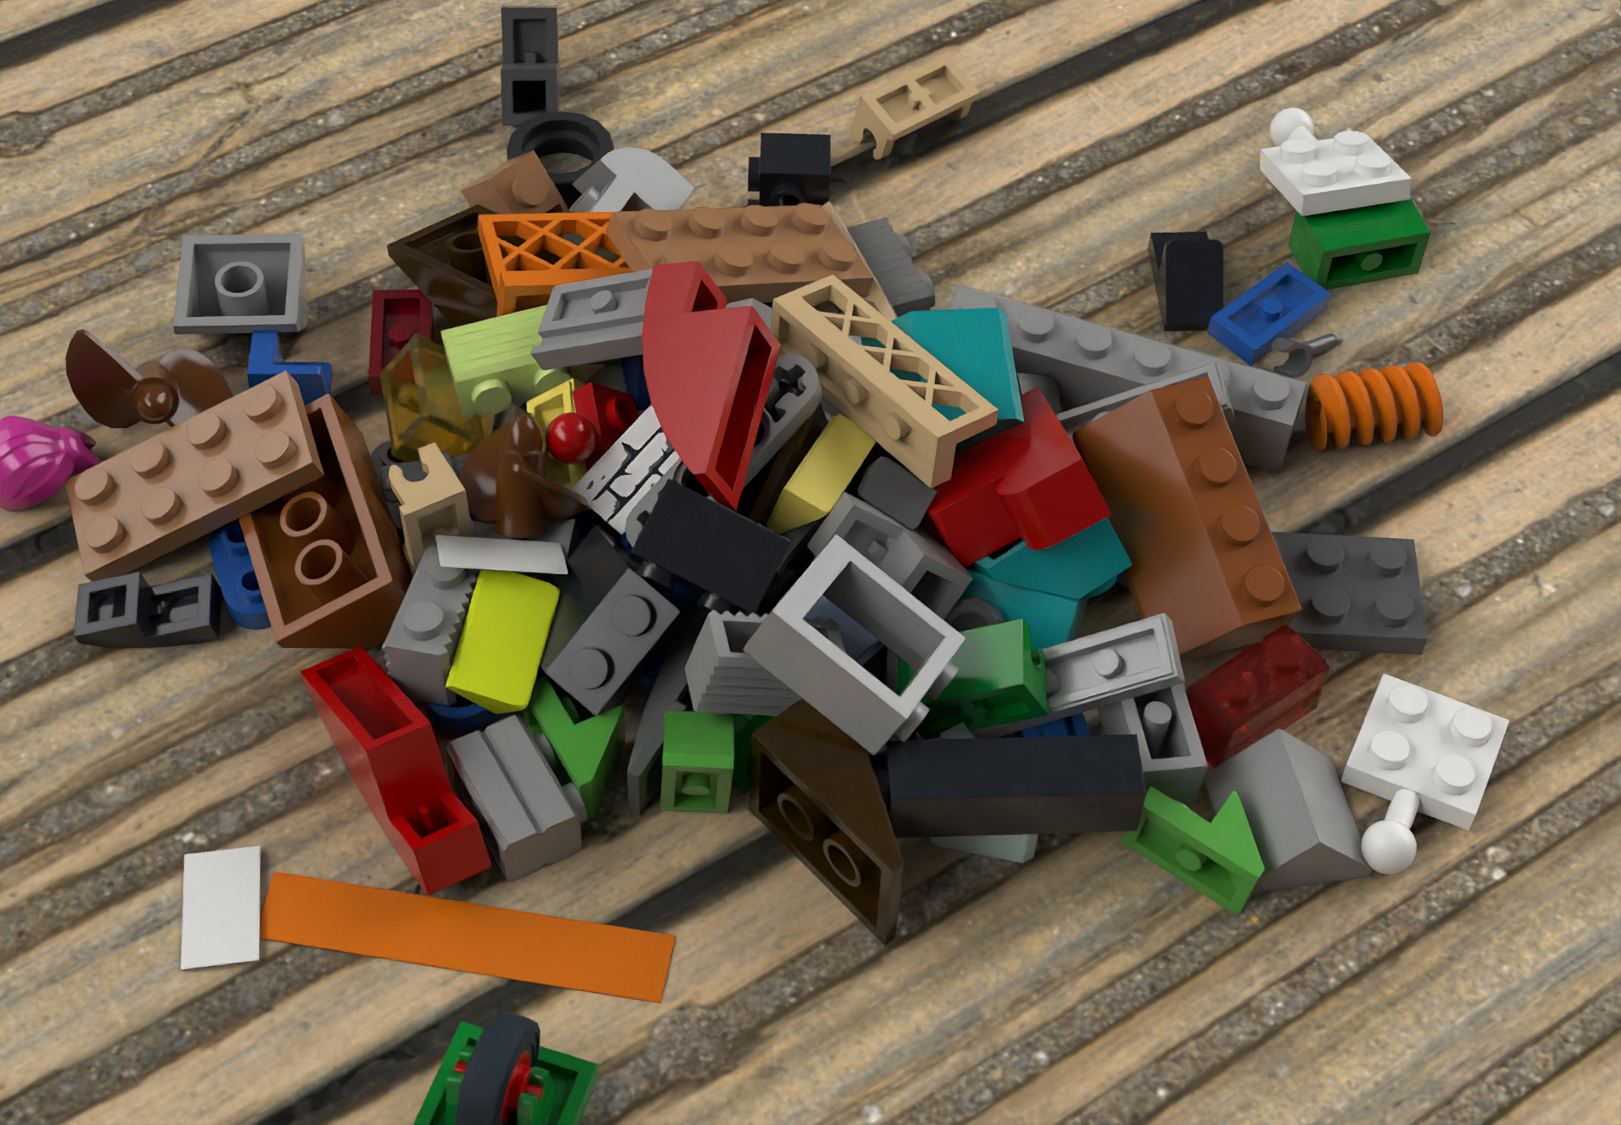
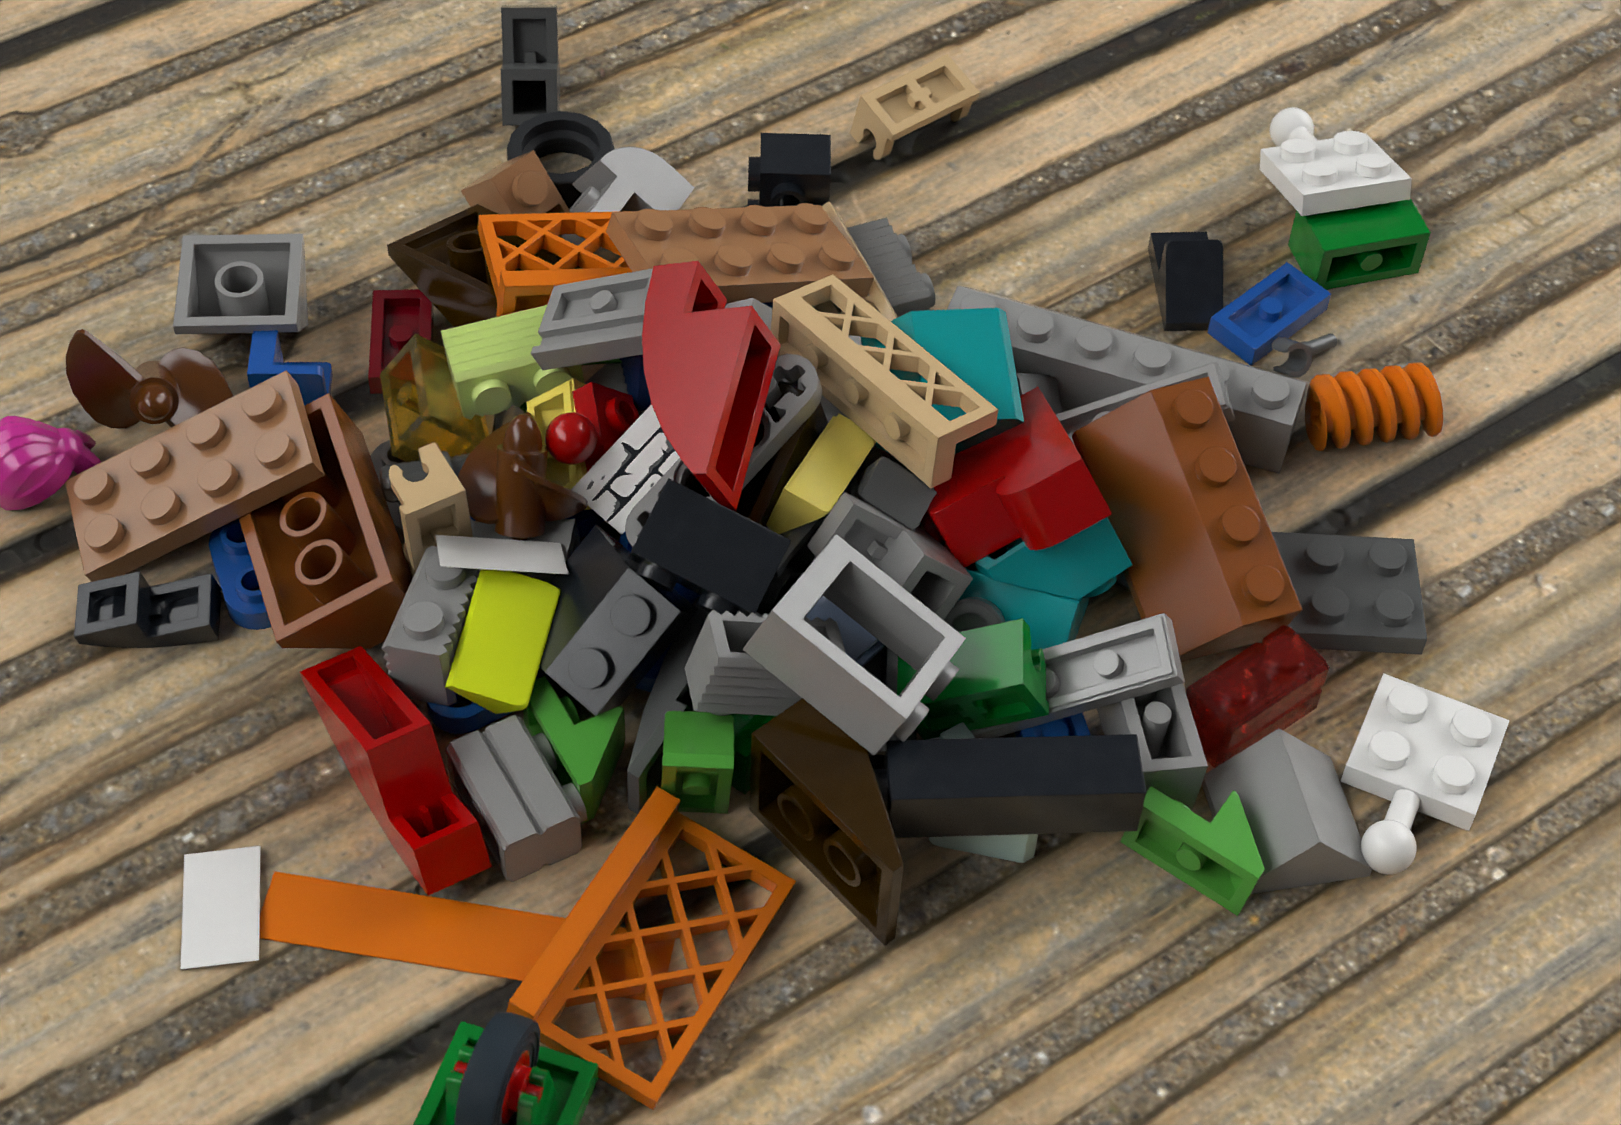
(592, 930): none -> orange fence

